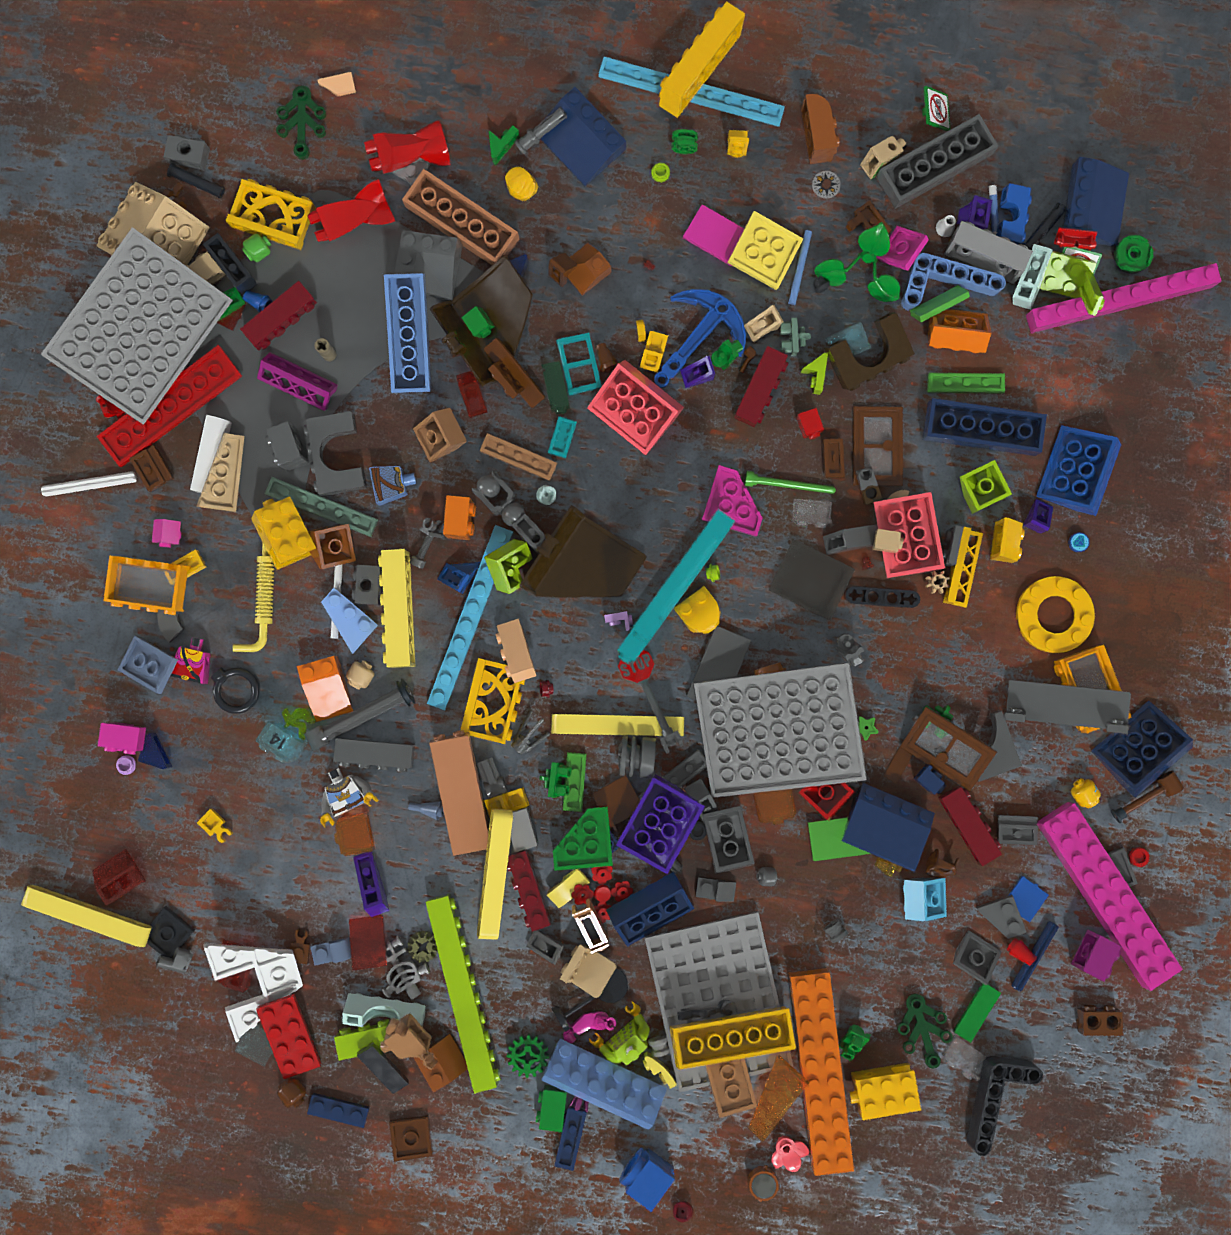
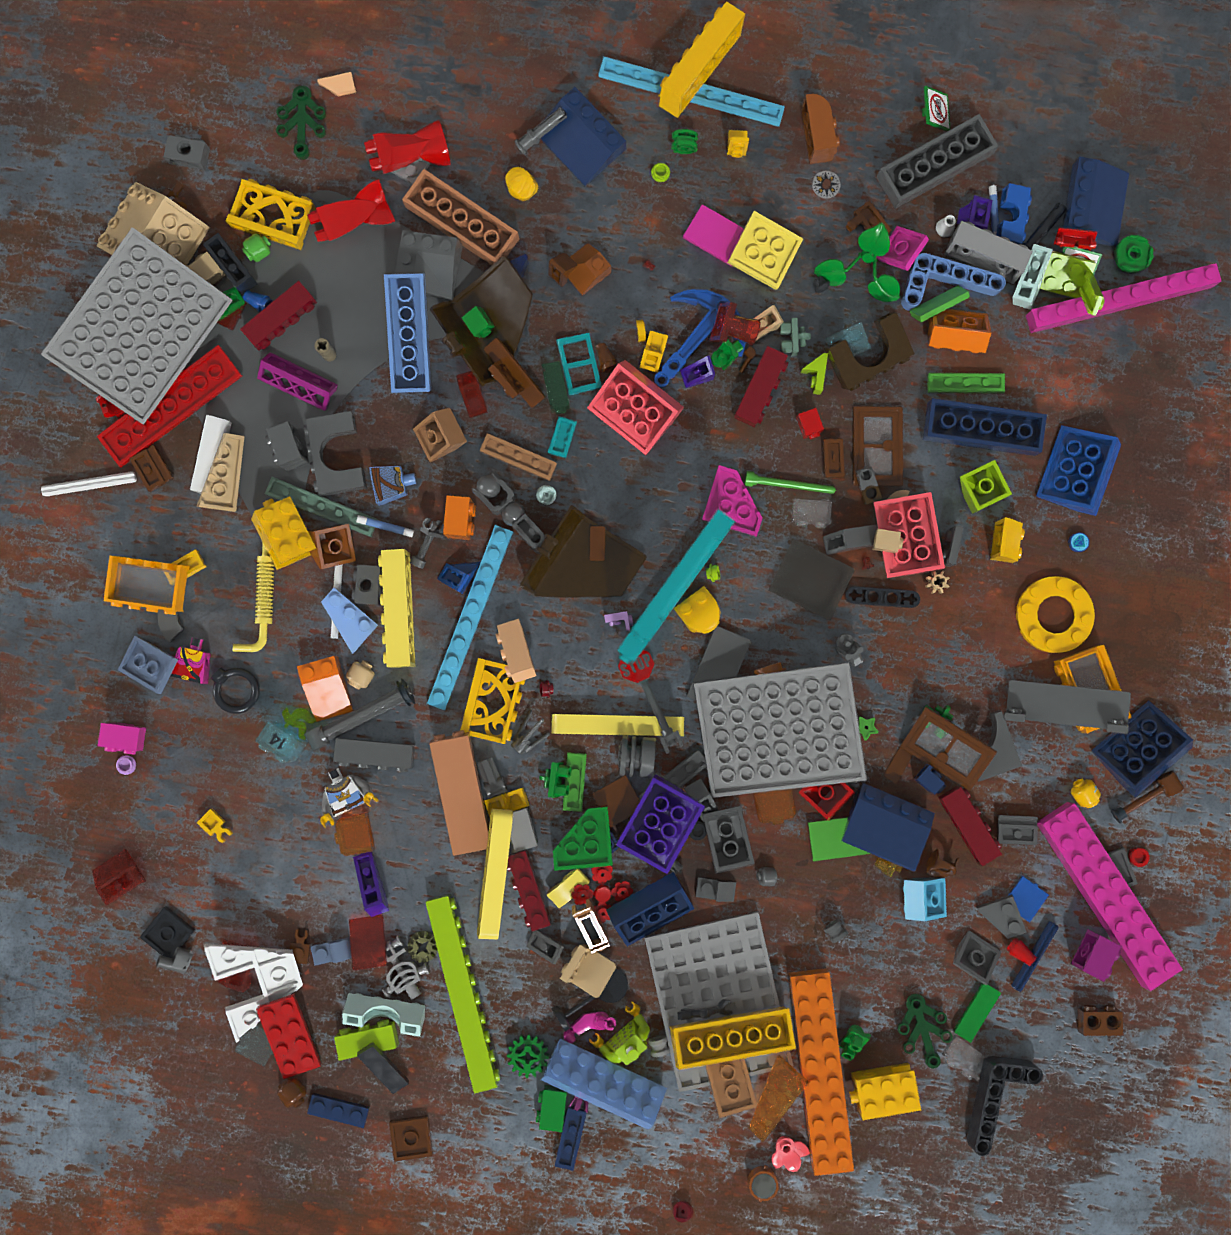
(86, 915): light yellow beam -> none
(154, 753): clear blue slope -> none
(166, 532): dark pink brick -> none
(196, 181): black pin -> none
(385, 526): none -> medium blue bar
(408, 1039): medium nougat torso -> none
(431, 809): sand blue cone -> none
(449, 1066): dark orange slope -> none
(501, 146): green slope -> none
(504, 565): lime brick -> none
(597, 543): none -> reddish brown sticker
(647, 1178): blue piece -> none
(656, 1066): light yellow slope -> none
(733, 325): none -> clear red plant
(800, 267): medium blue bar -> none
(882, 155): tan torso -> none
(956, 570): yellow fence -> none
(1039, 517): dark purple slope -> none

